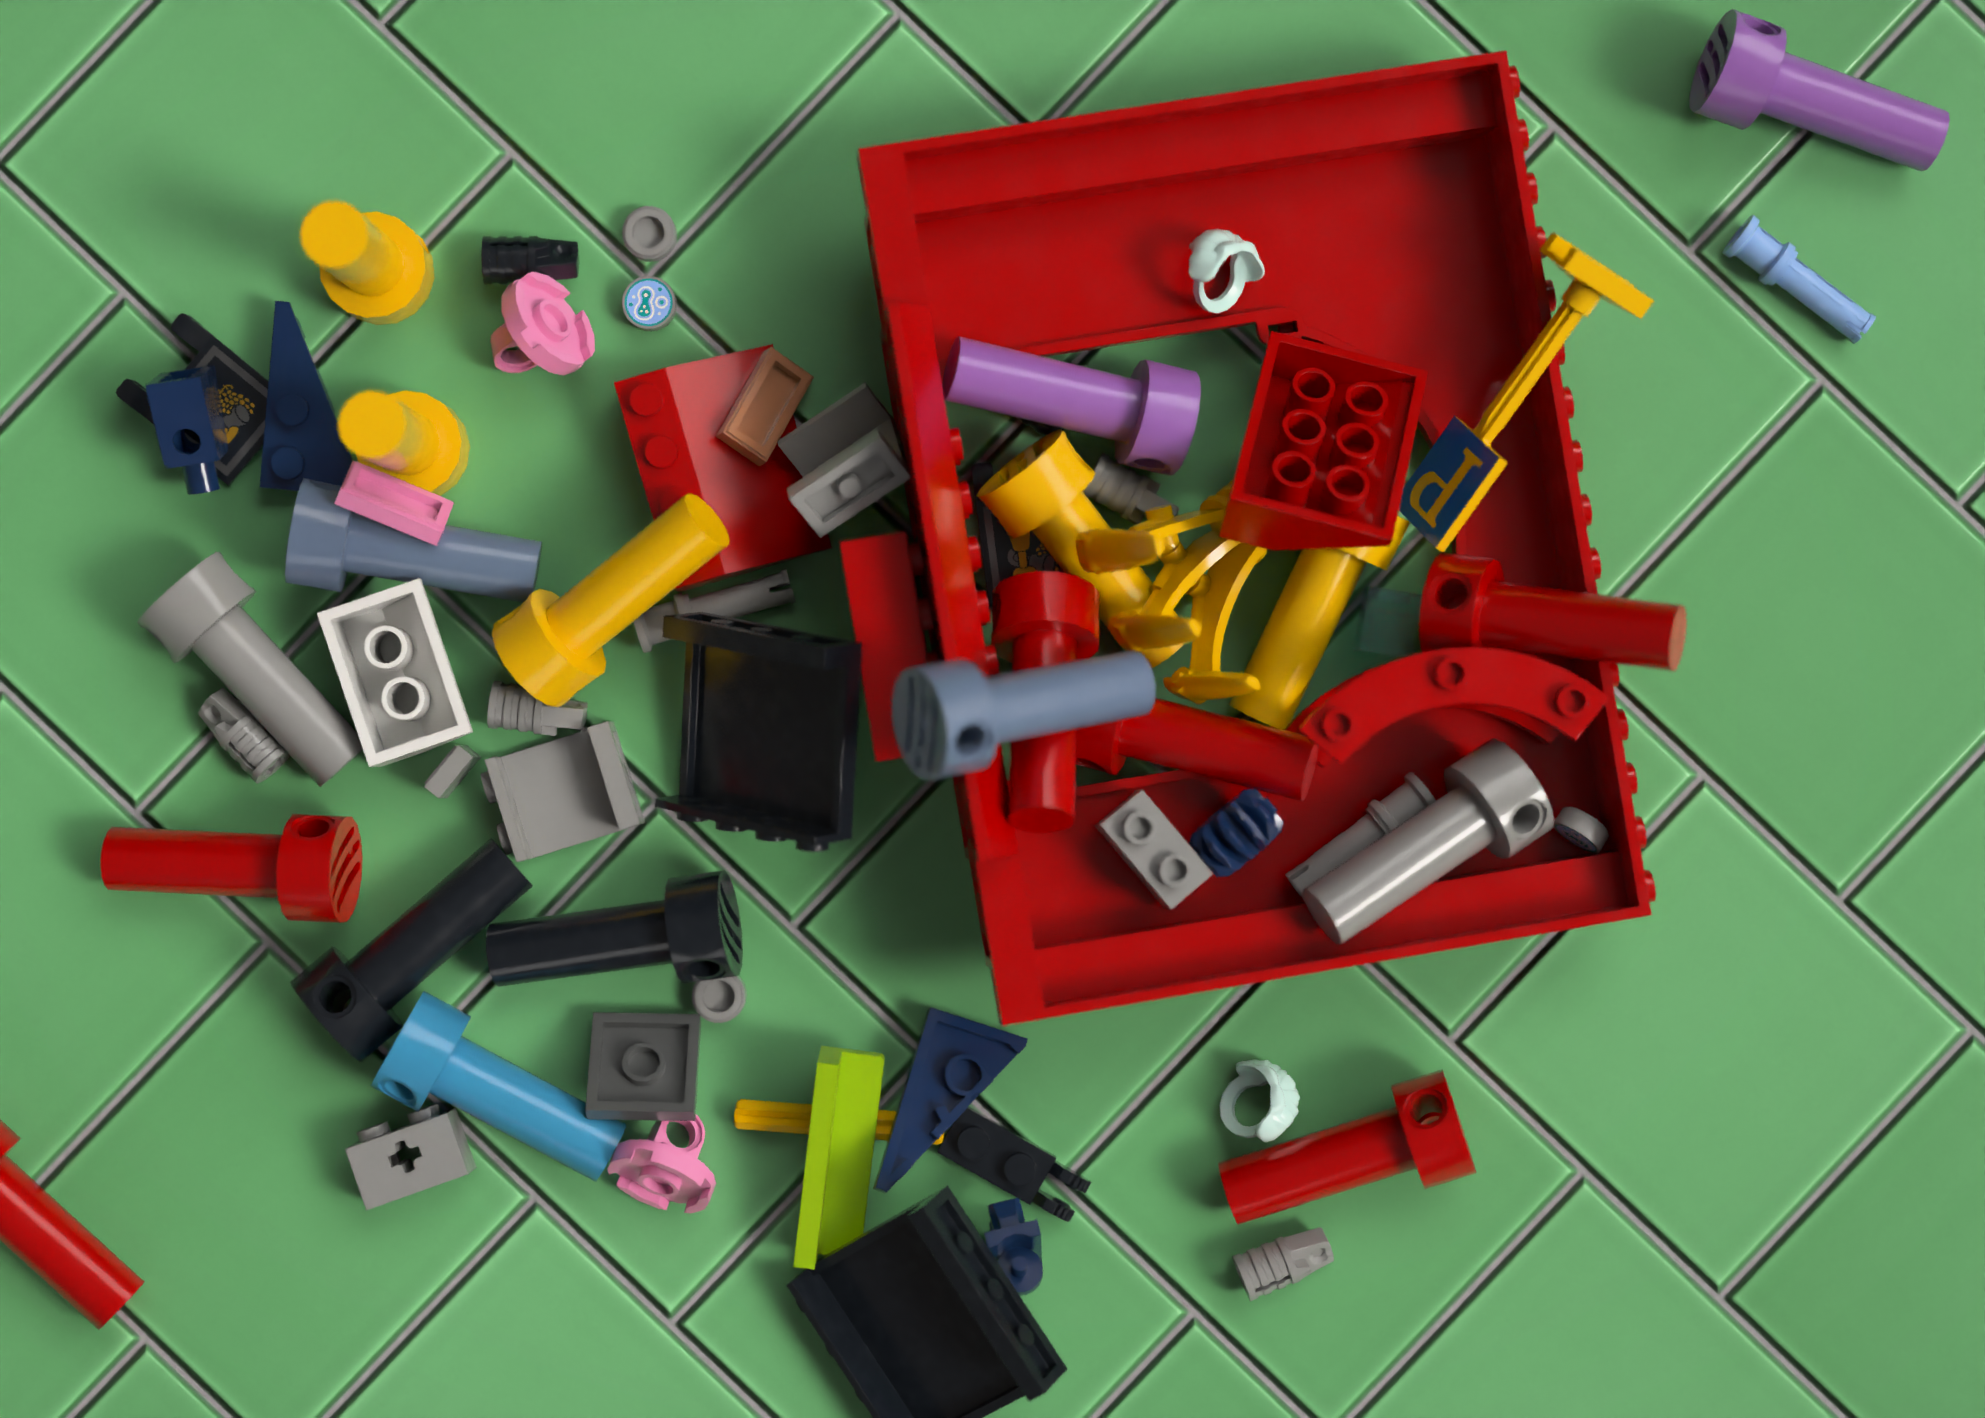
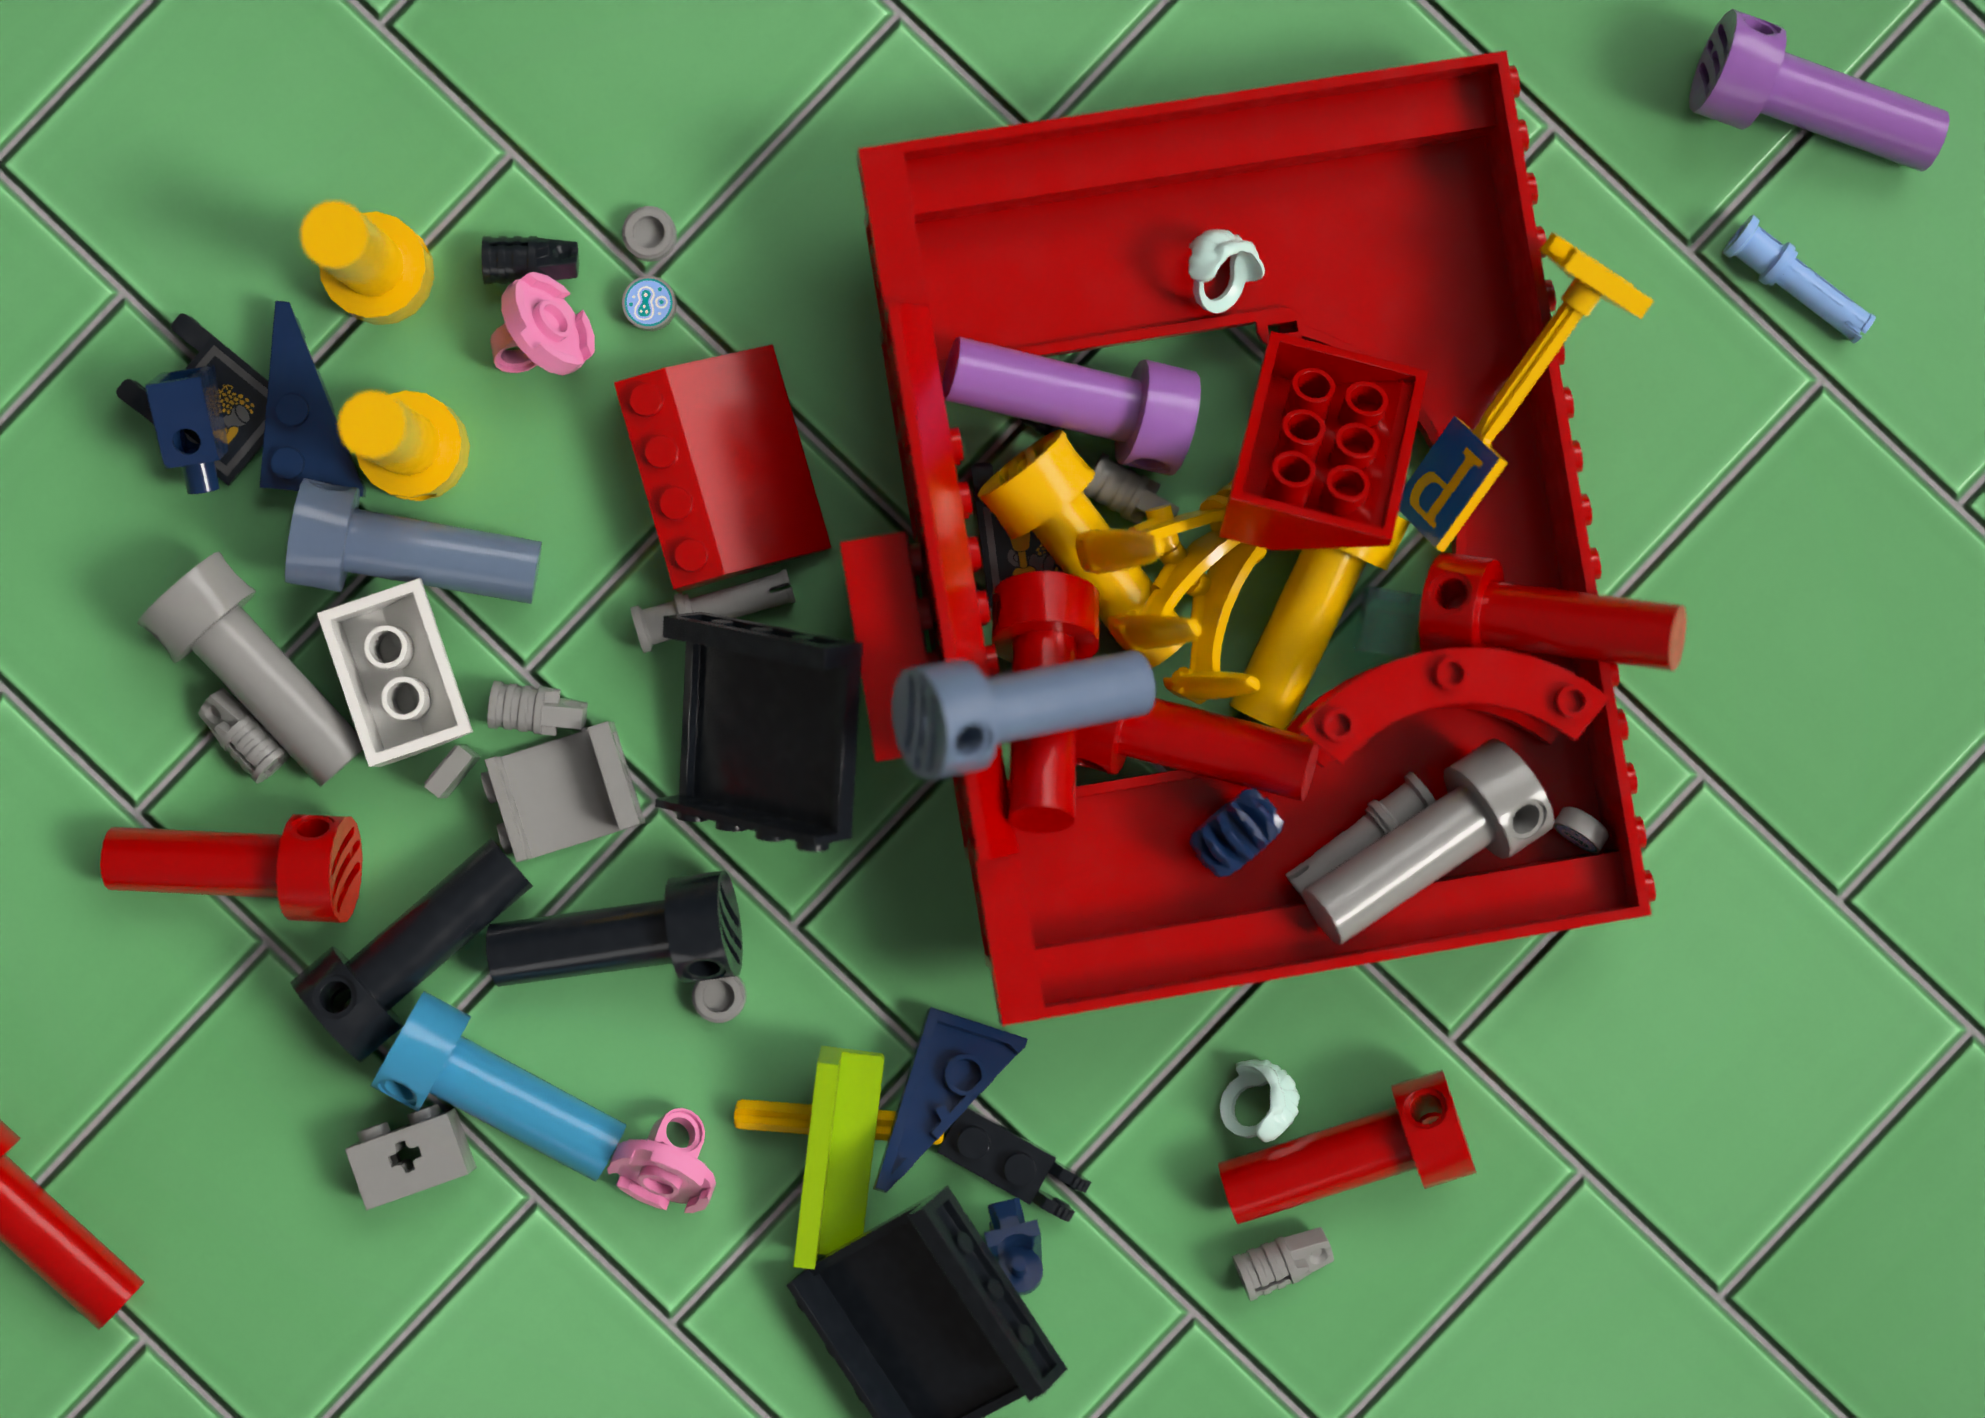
(394, 503): bright pink tile -> none
(557, 641): yellow piece -> none
(643, 1066): dark grey plate -> none
(764, 406): nougat tile -> none
(846, 459): light grey panel -> none
(1153, 849): light grey brick -> none

